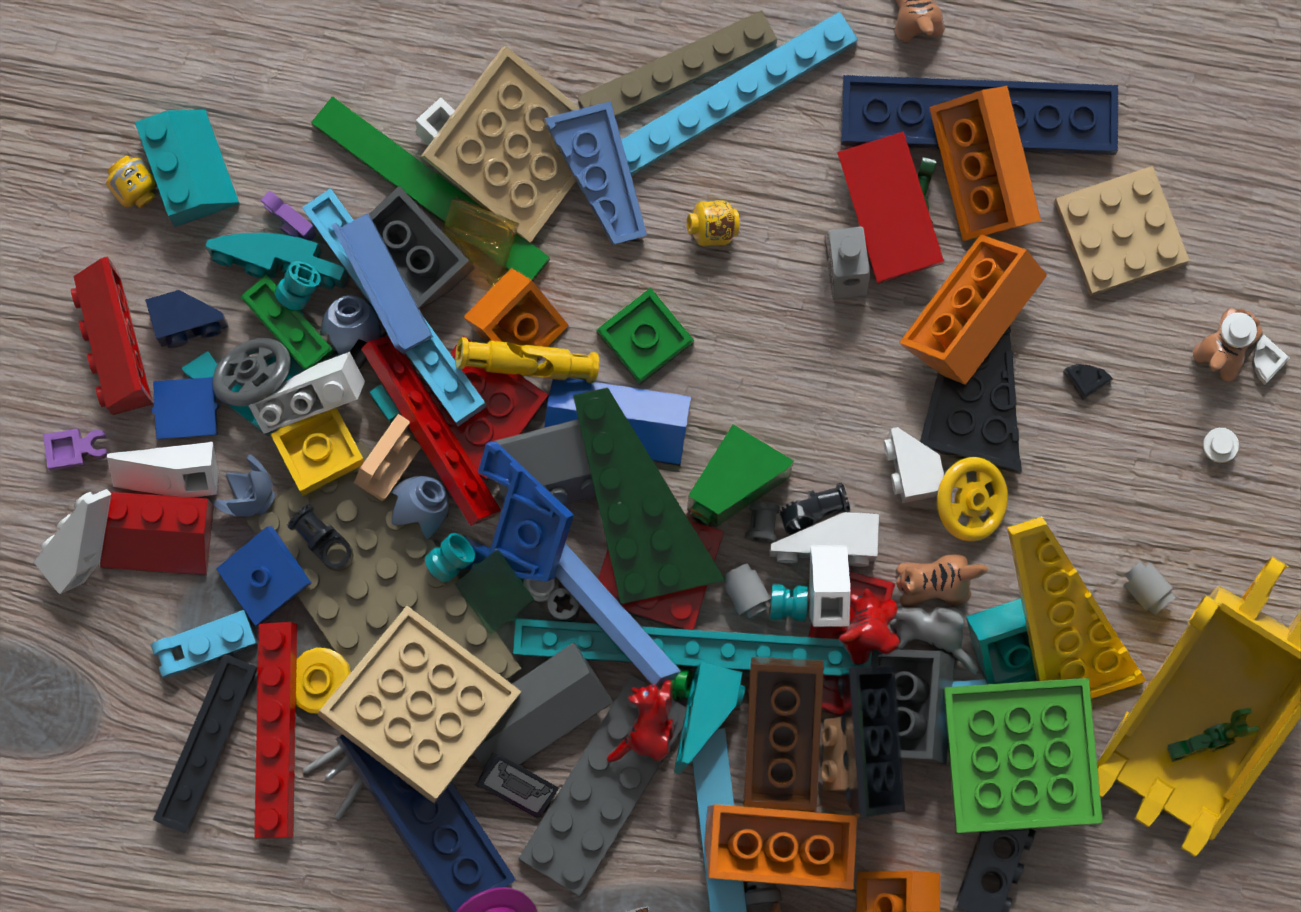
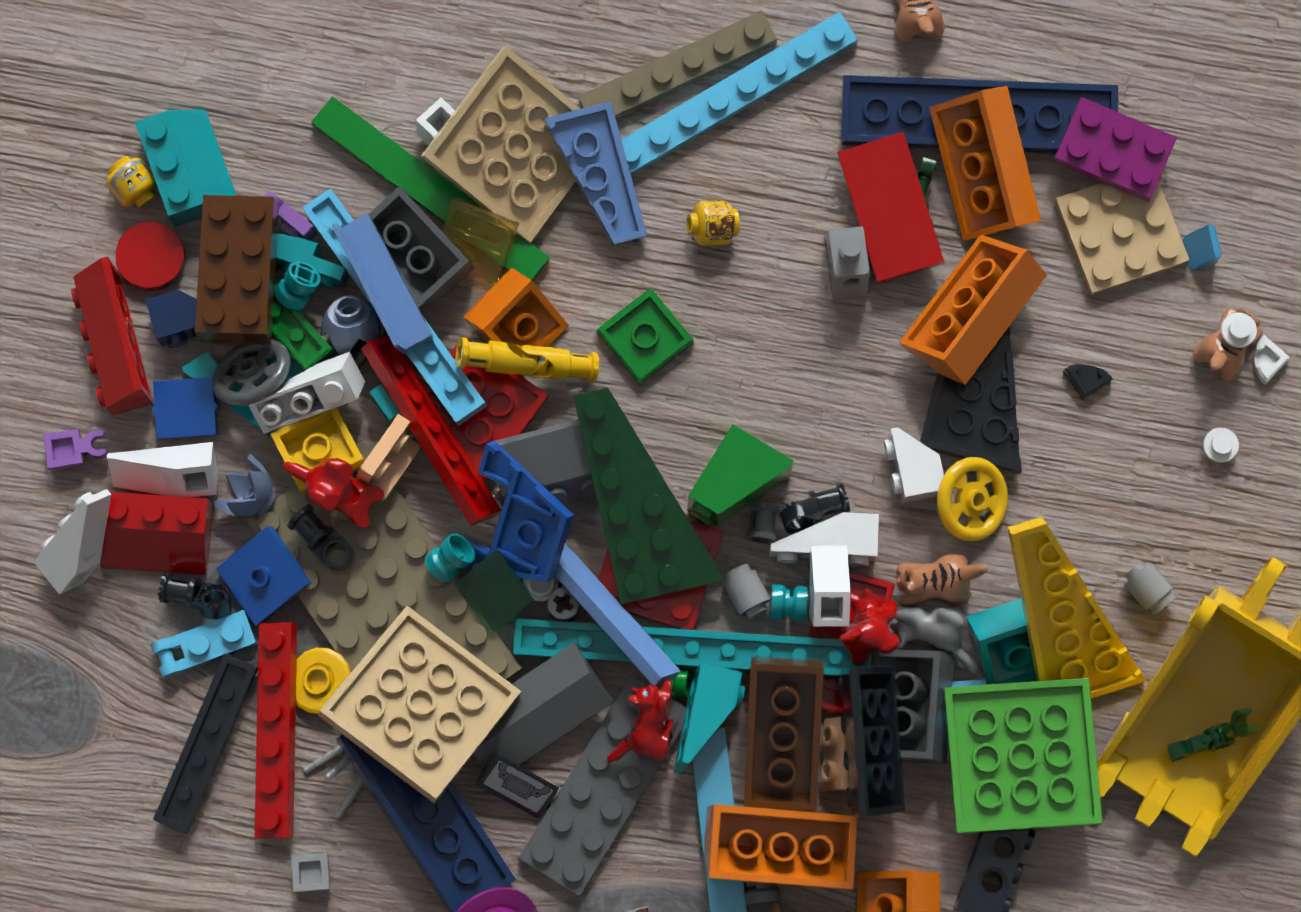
(150, 256): none -> red tile
(196, 595): none -> black connector
(237, 269): none -> reddish brown brick
(310, 872): none -> light grey plate
(332, 487): none -> red animal
(420, 501): sand blue piece -> none
(655, 416): blue slope -> none
(1115, 149): none -> magenta plate
(1202, 247): none -> dark azure slope

